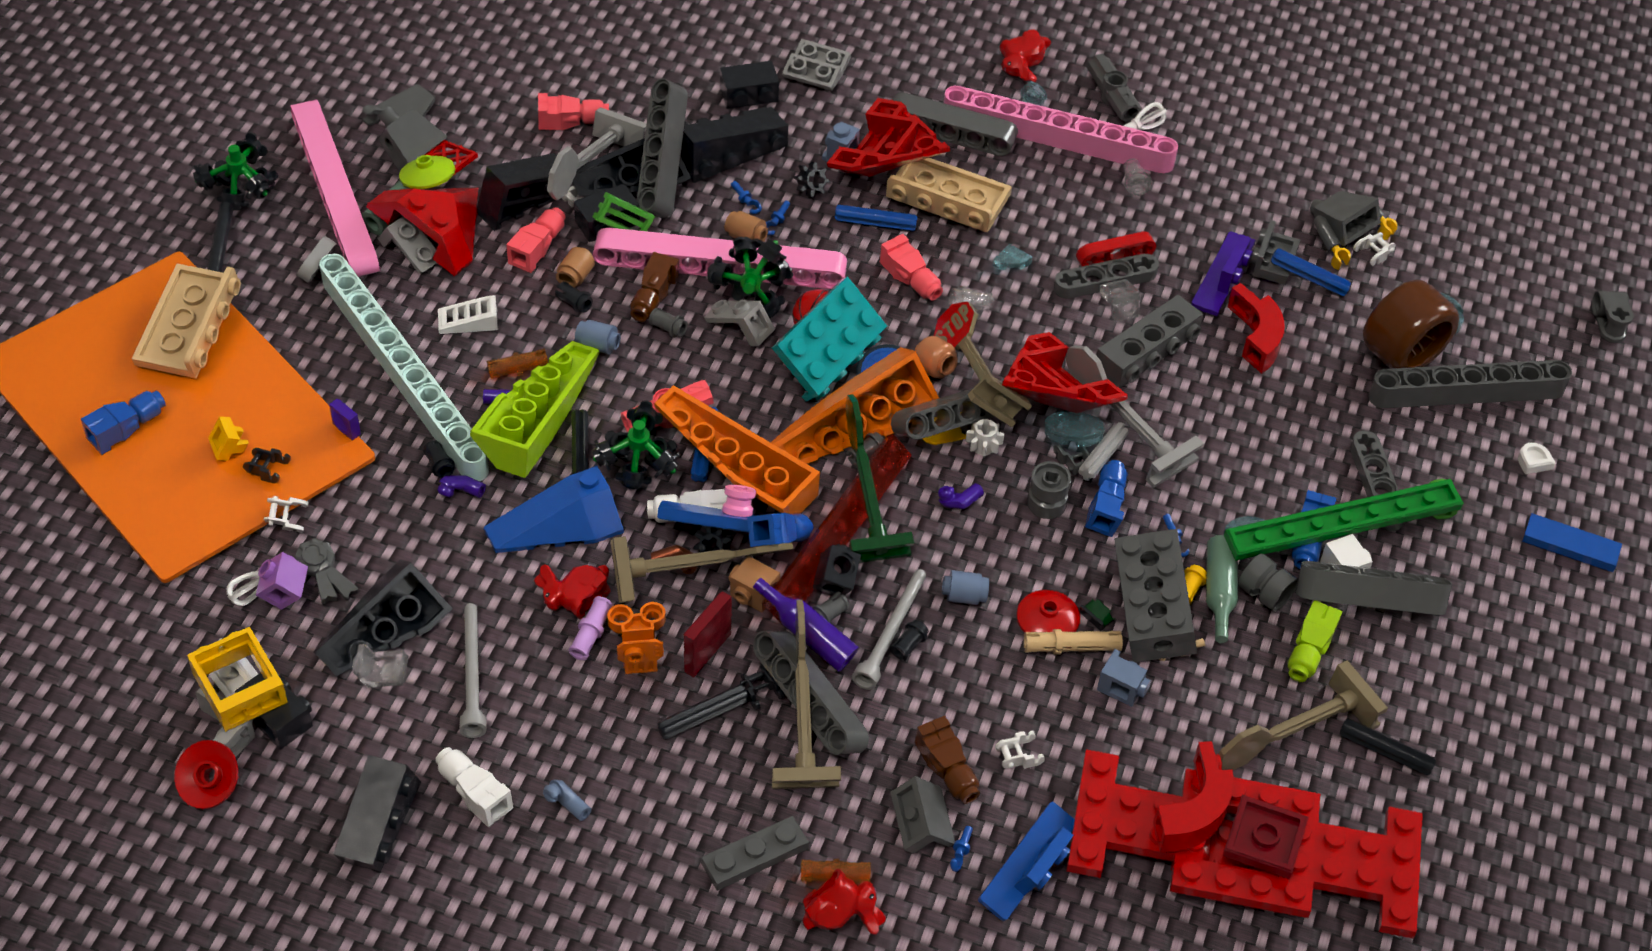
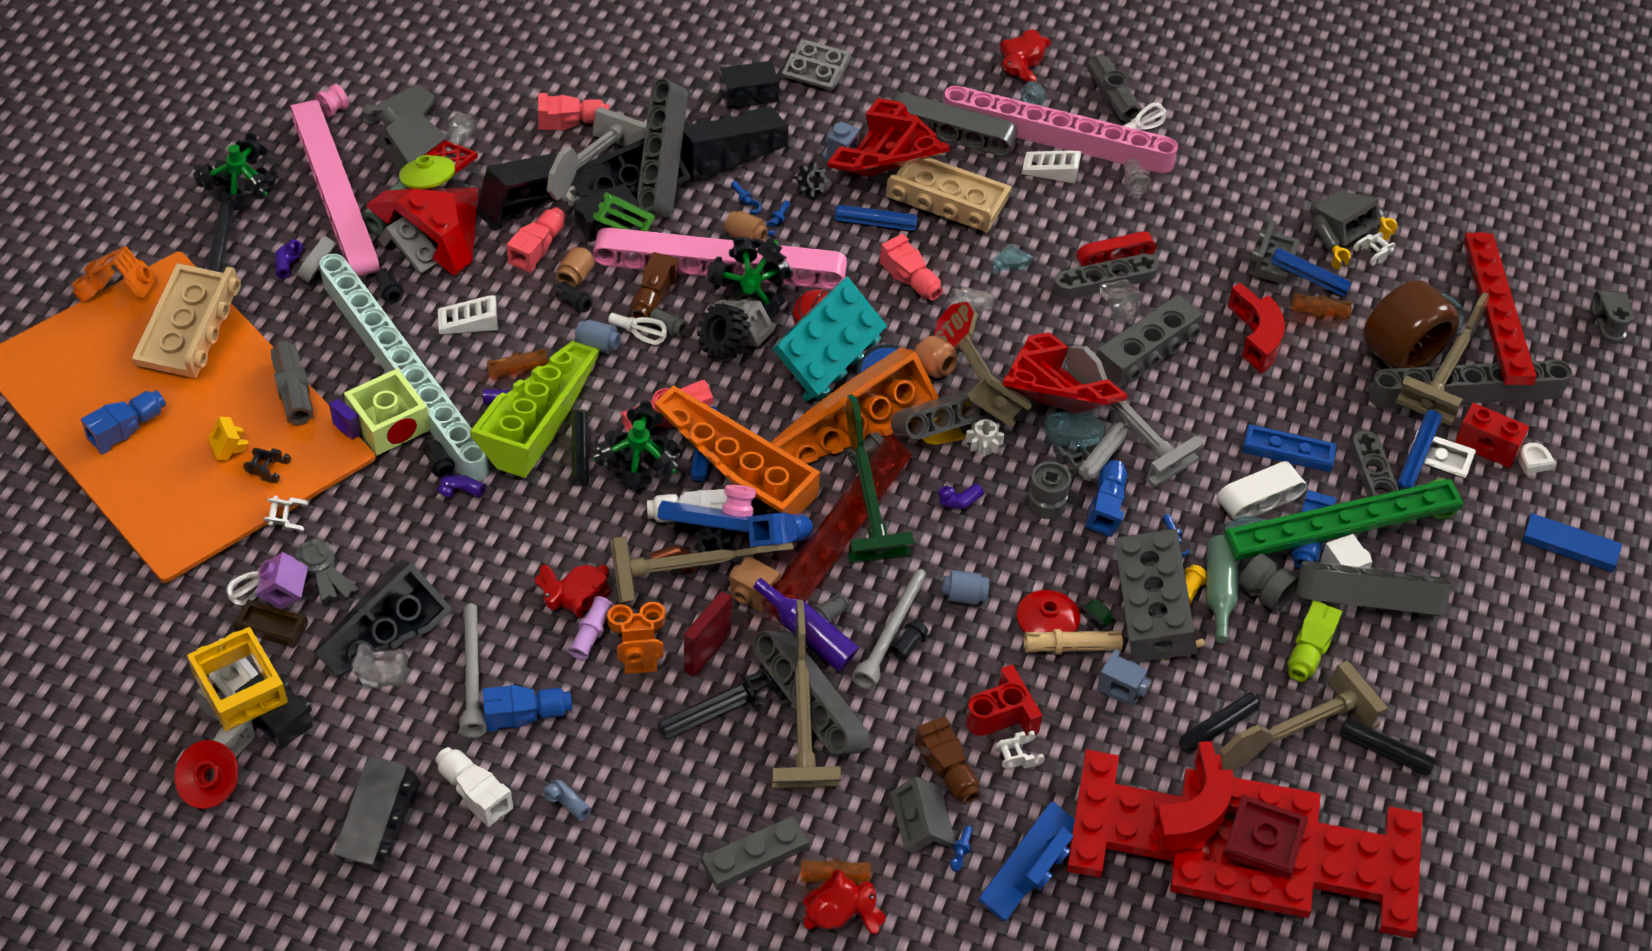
(136, 275): none -> orange piece
(271, 623): none -> dark brown tile
(285, 256): none -> dark purple arm
(291, 383): none -> dark grey piece
(332, 100): none -> bright pink wheel
(388, 411): none -> yellowish green brick
(390, 289): none -> black pin
(460, 129): none -> clear cone
(519, 706): none -> blue piece
(568, 511): blue wedge -> none
(631, 325): none -> white piece
(735, 331): none -> black tyre
(831, 581): black brick -> none
(998, 711): none -> red tile
(1061, 165): none -> white slope
(1219, 722): none -> black axle
(1224, 273): dark purple bracket -> none
(1262, 491): none -> white beam
(1289, 447): none -> blue tile
(1321, 306): none -> clear orange pin
(1419, 449): none -> blue axle
(1432, 396): none -> dark tan piece
(1449, 456): none -> white slope
(1492, 435): none -> red brick
(1500, 311): none -> red plate

